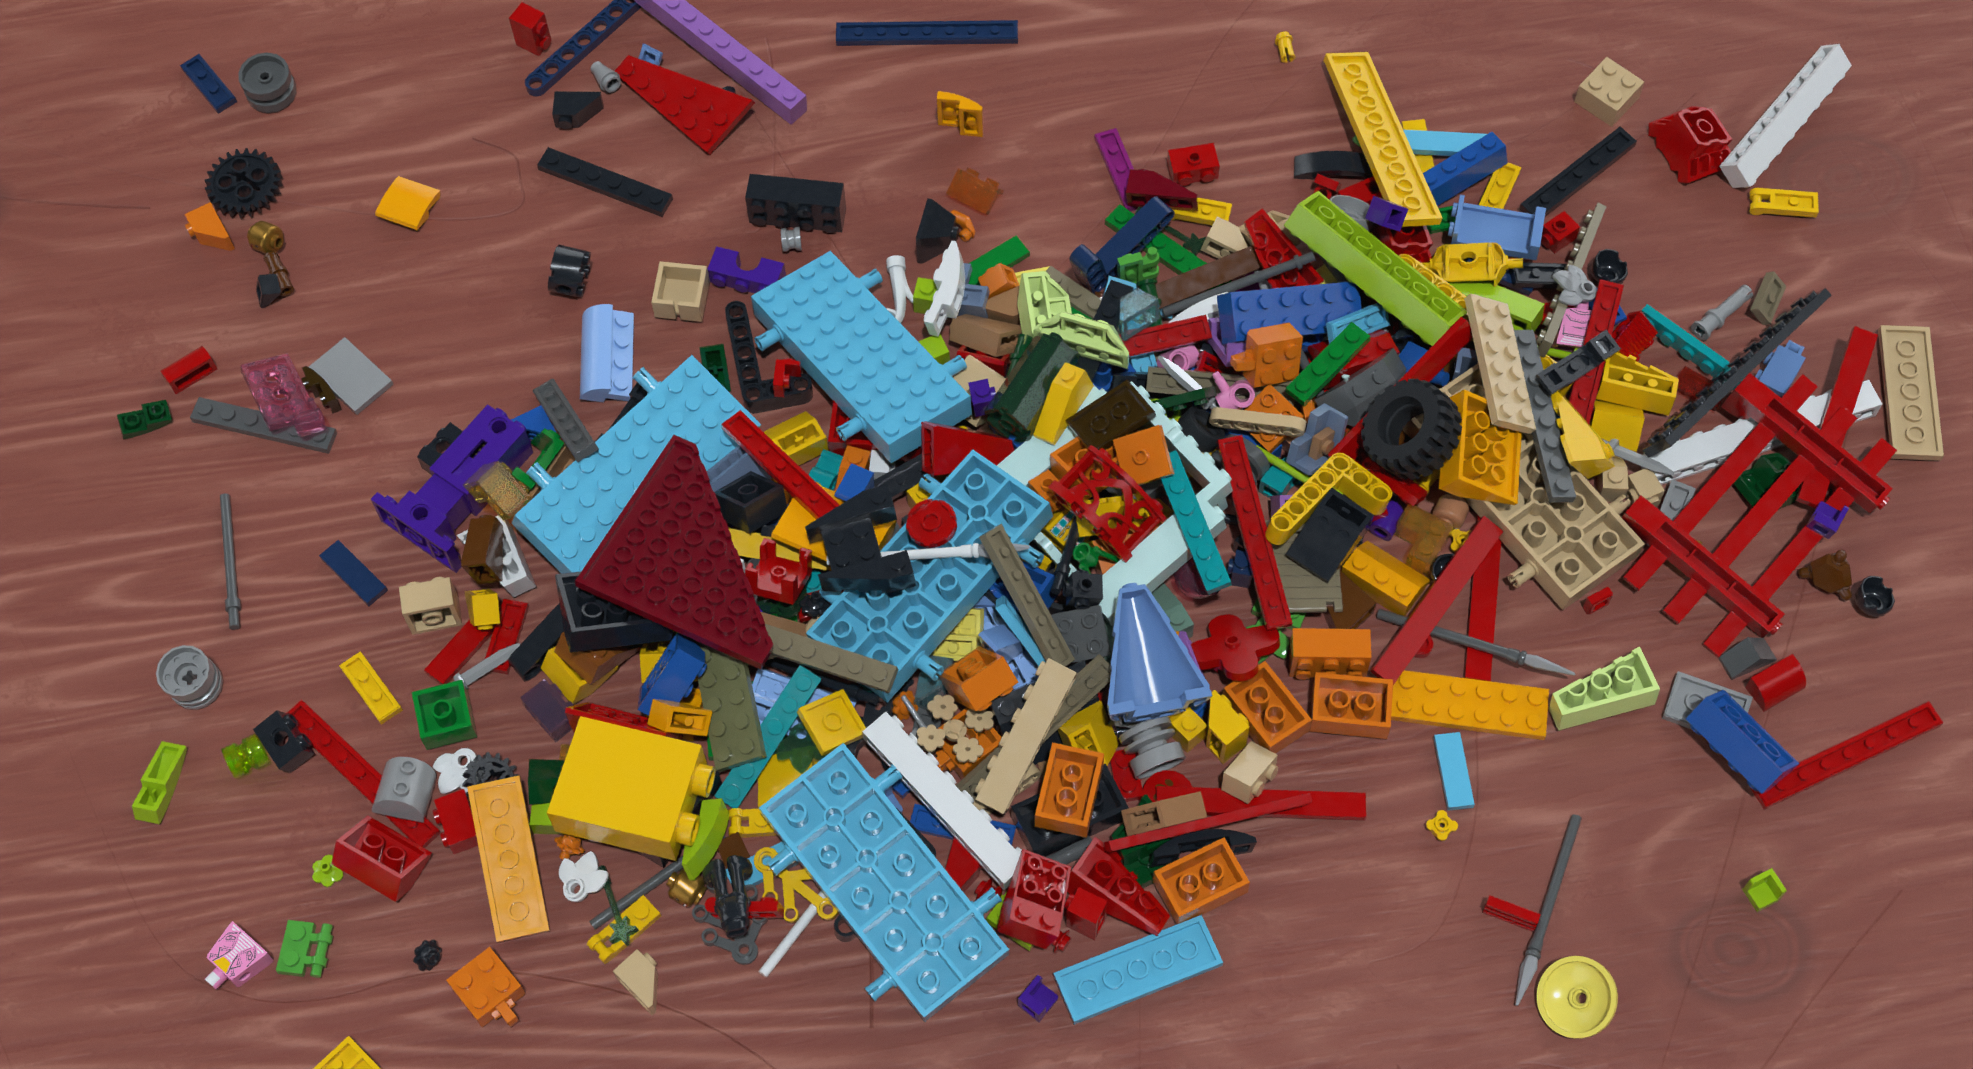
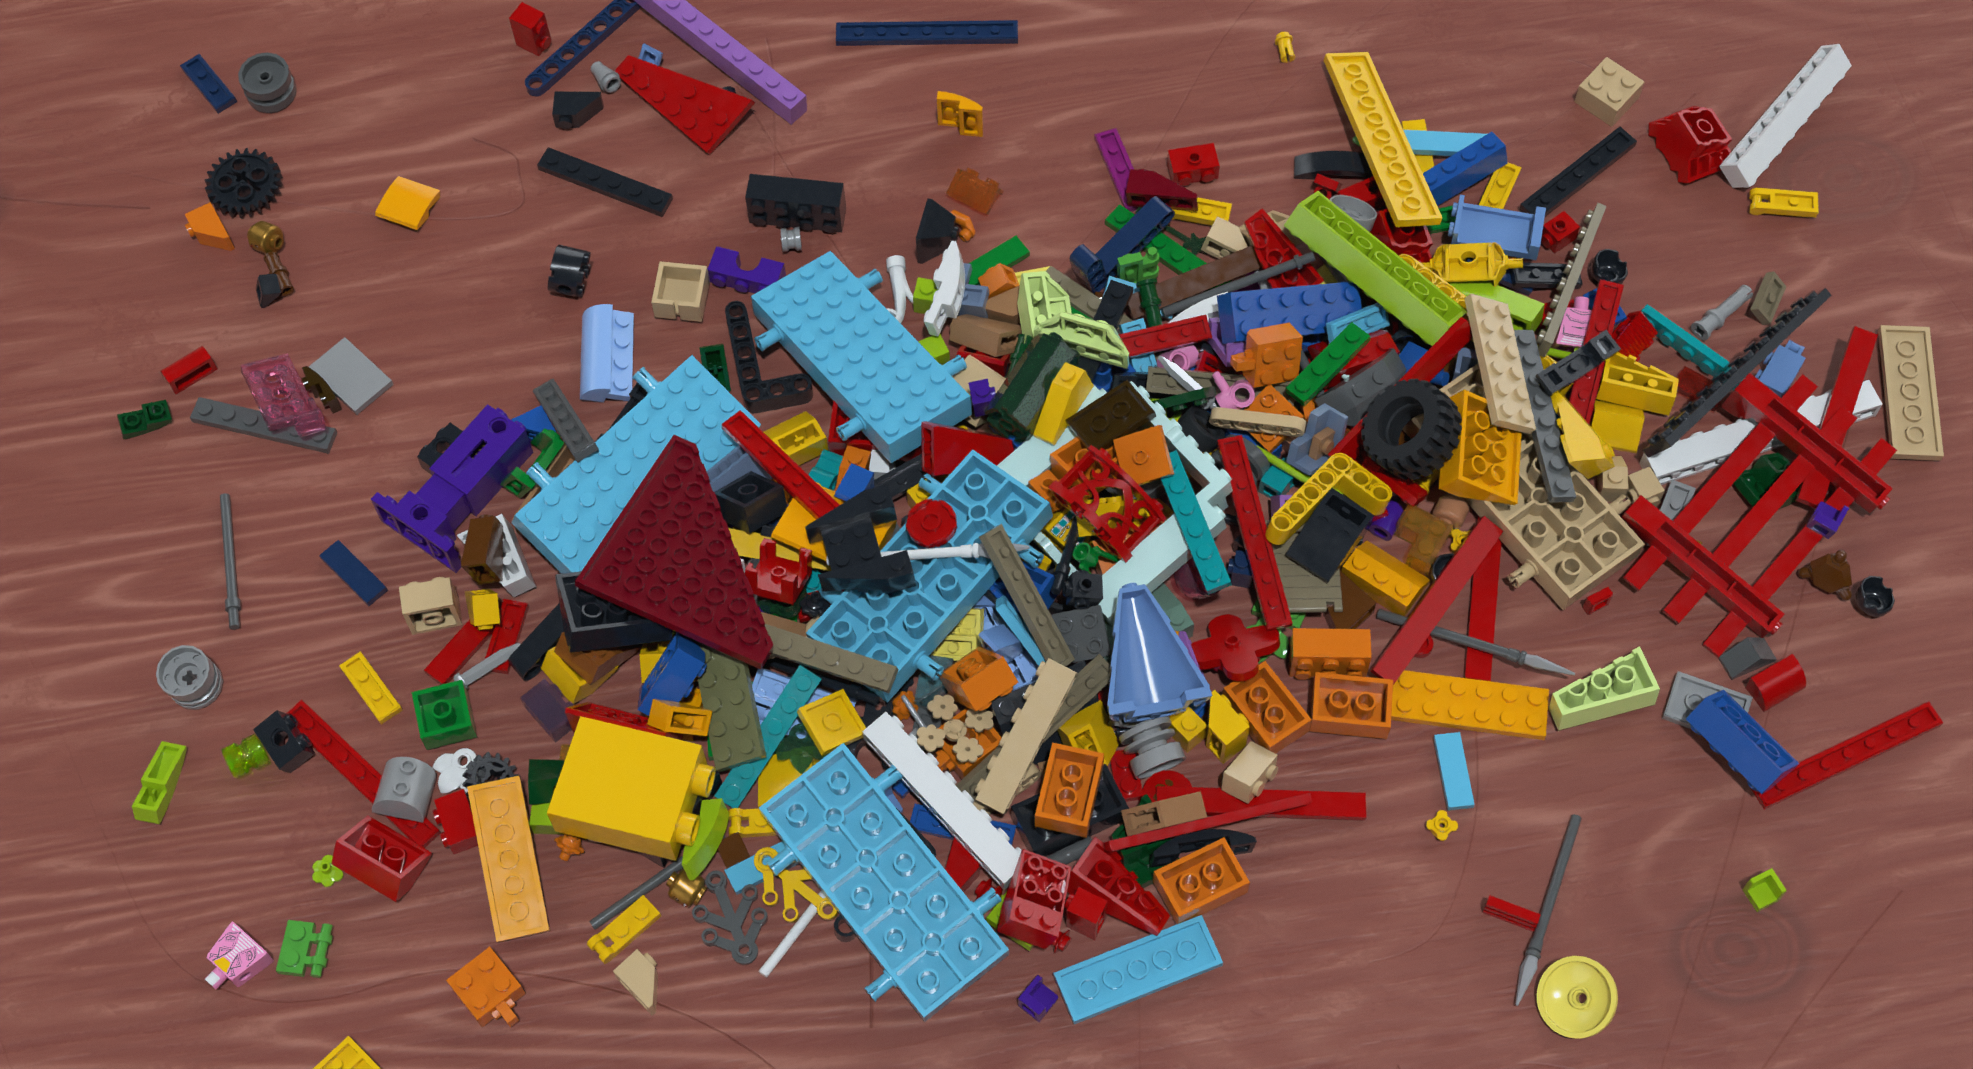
(427, 955): black plant -> none
(498, 488): clear yellow brick -> none
(582, 873): white plate -> none
(622, 928): clear green piece -> none
(733, 907): black piece -> none
(765, 908): red plate -> none
(783, 371): red bracket -> none
(1137, 312): clear light blue slope -> none
(1386, 213): dark purple brick -> none
(1575, 285): light grey plate -> none
(1637, 458): light grey sword -> none

